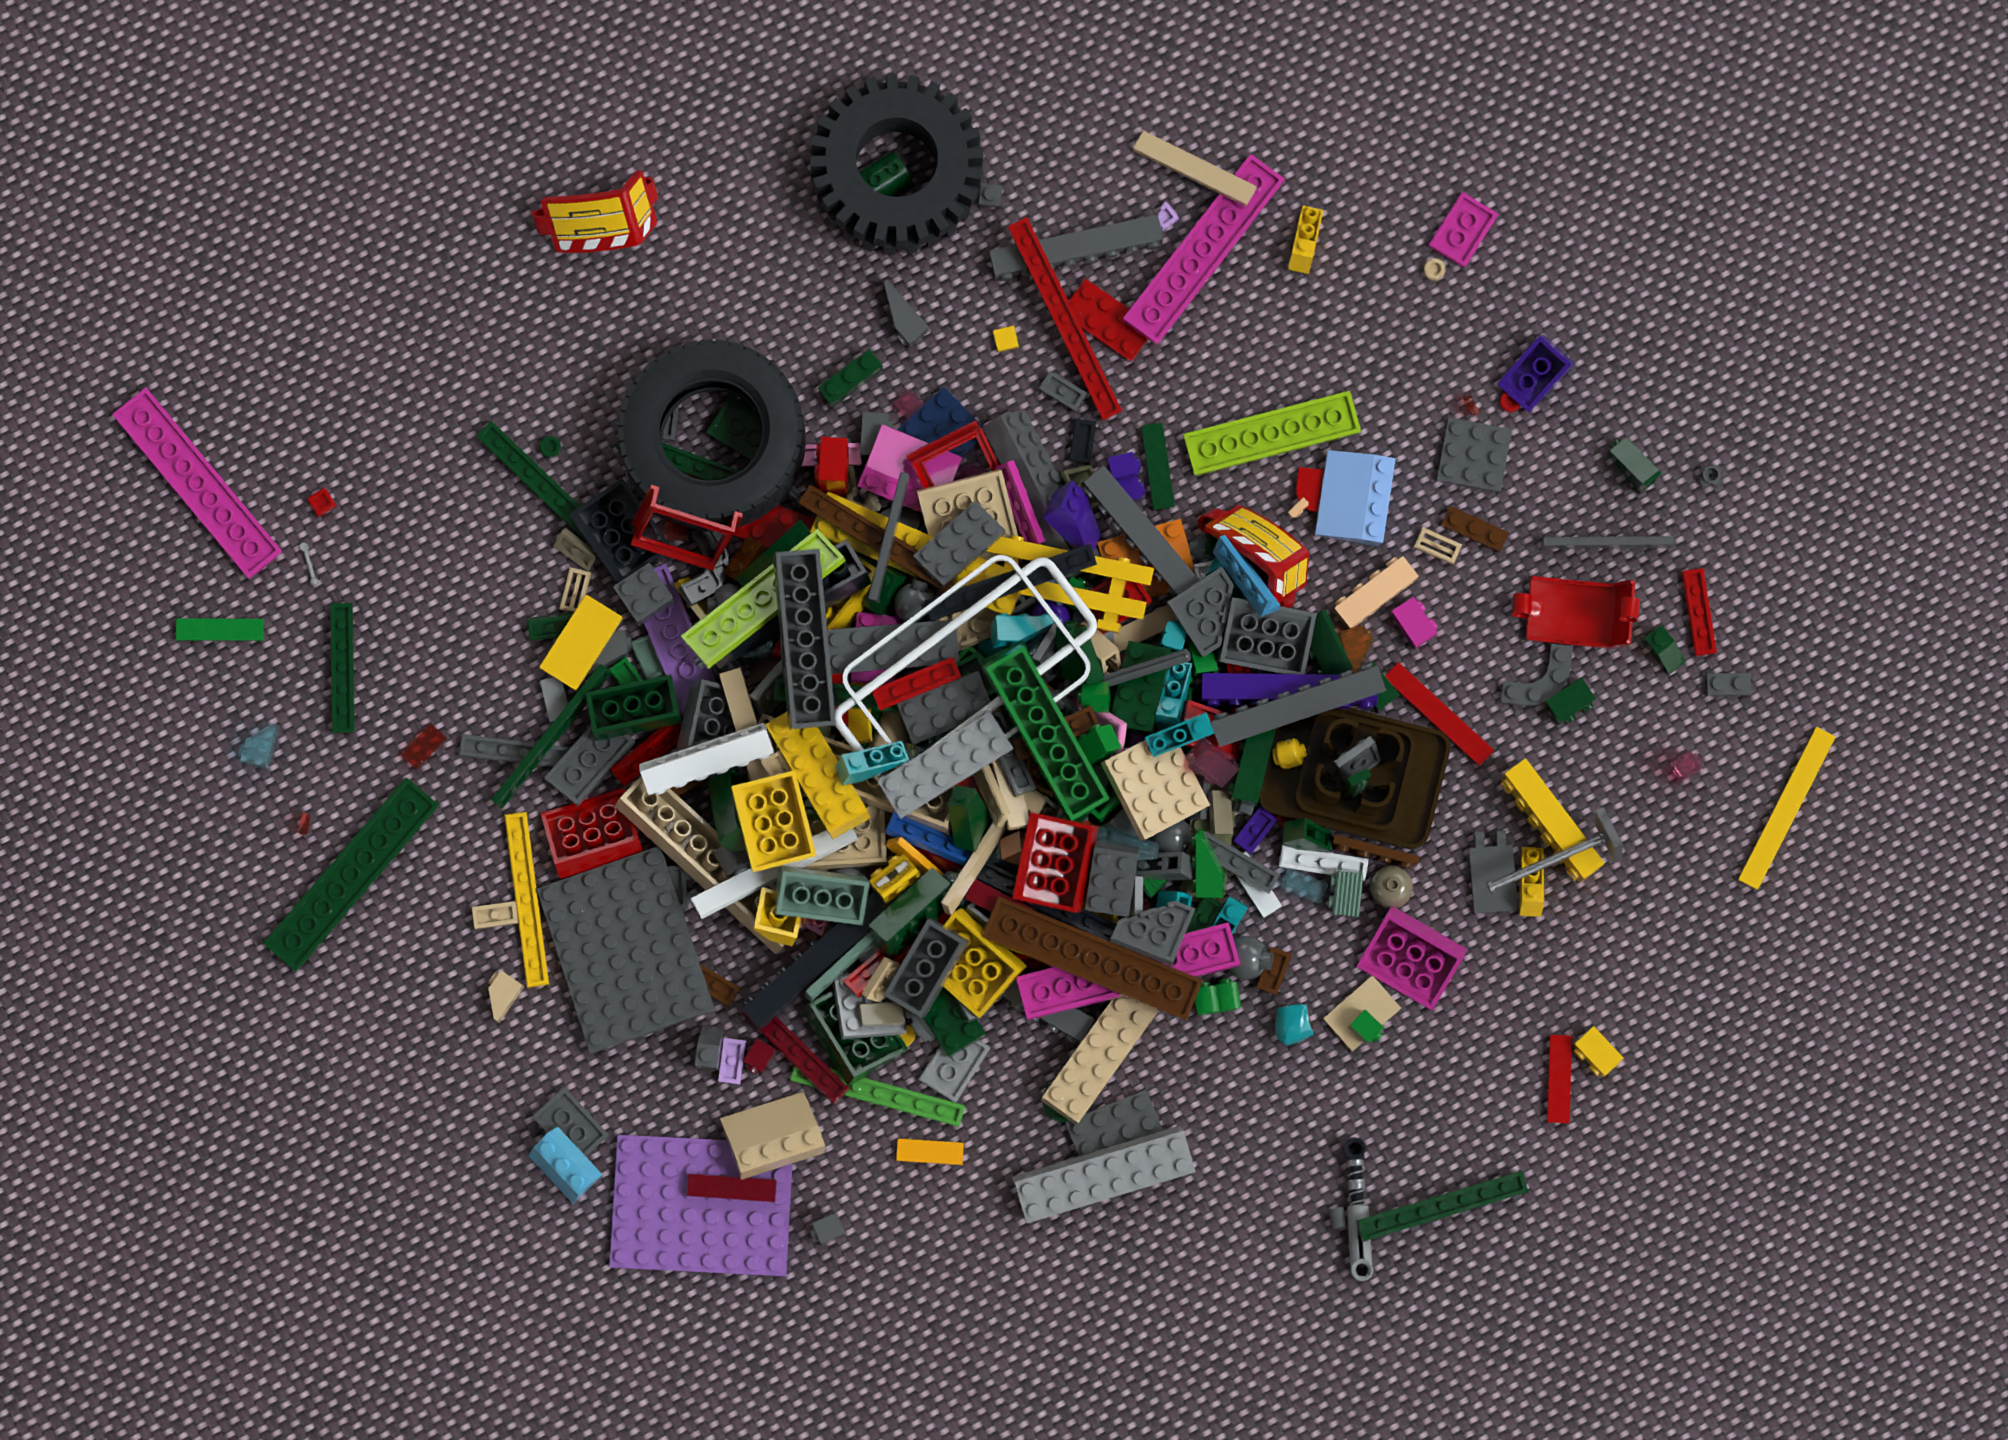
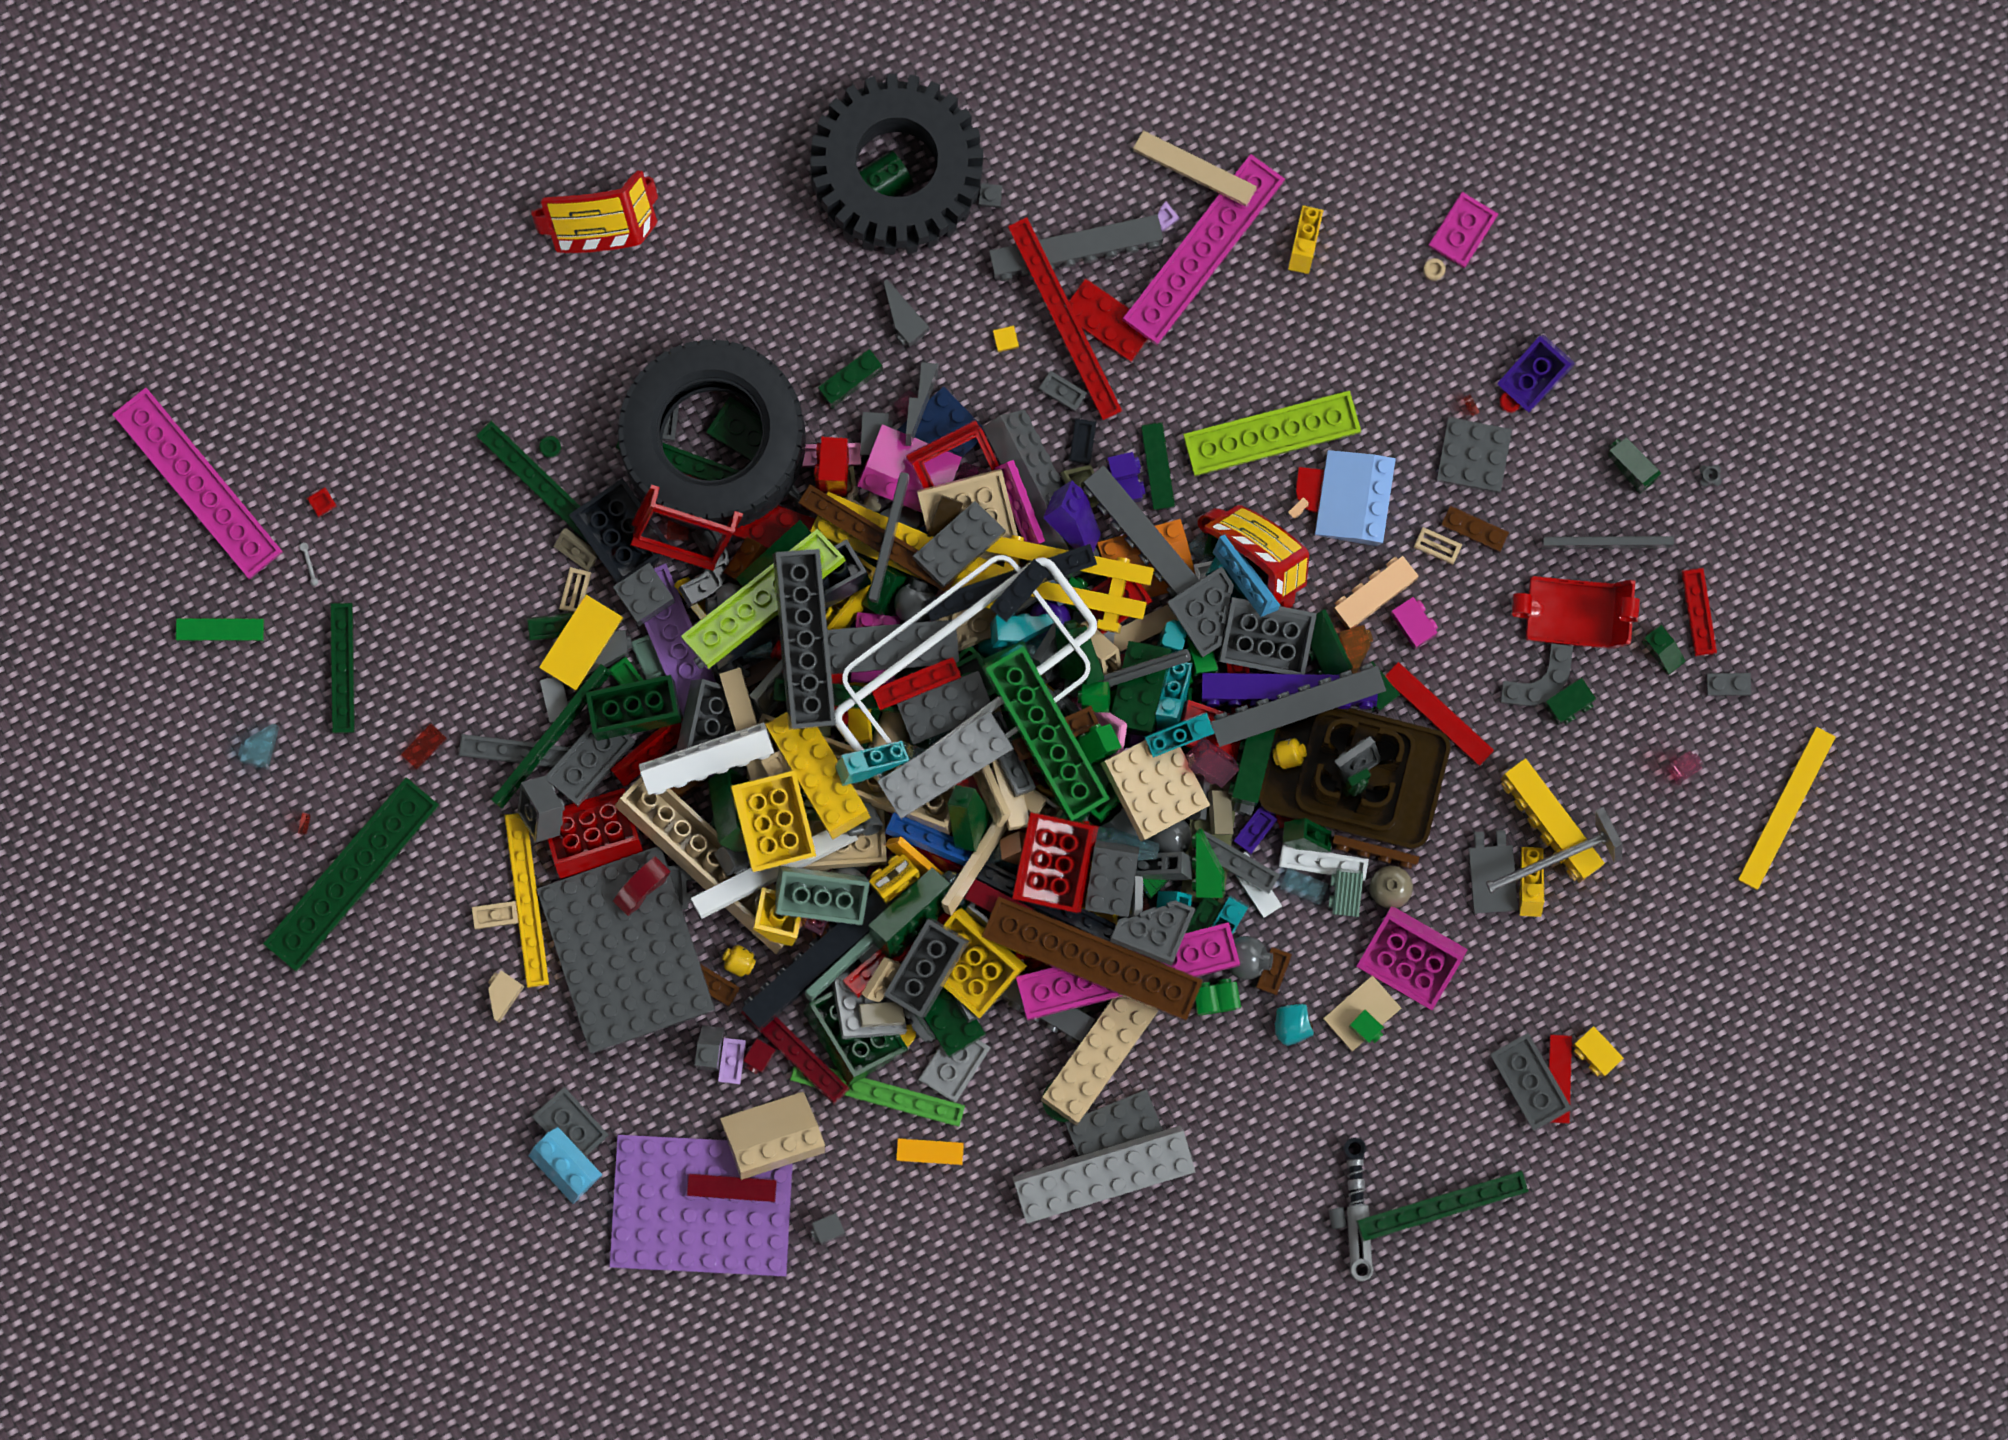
(540, 808): none -> dark grey brick
(640, 885): none -> dark red brick
(738, 960): none -> yellow head
(869, 826): none -> dark grey piece
(917, 406): none -> dark grey slope
(945, 513): none -> dark brown tile
(1020, 590): none -> black plate
(1531, 1081): none -> dark grey plate

